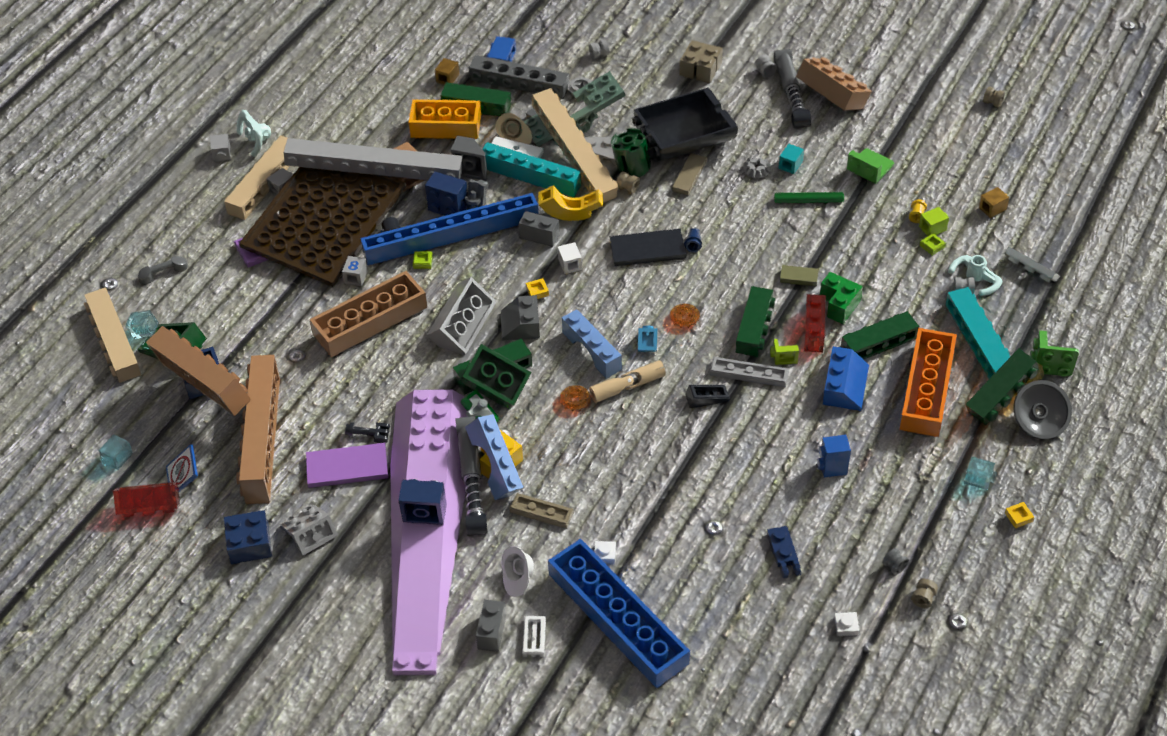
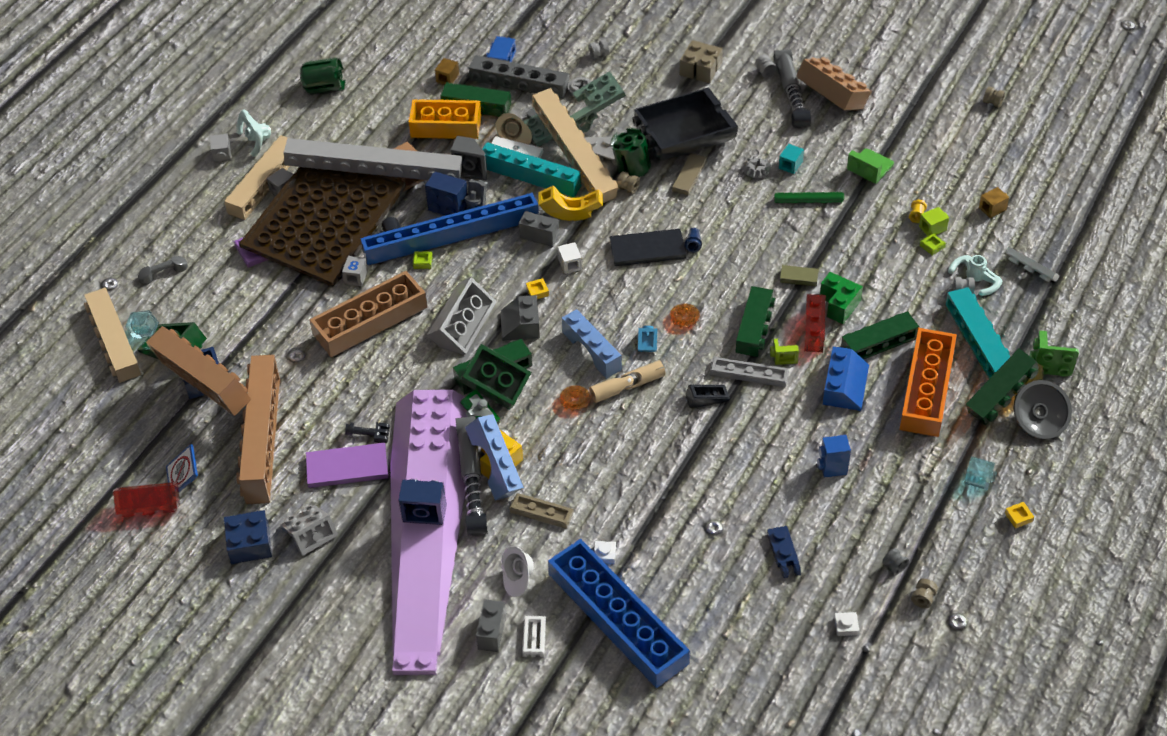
(115, 452): clear light blue brick -> none
(322, 76): none -> dark green cylinder

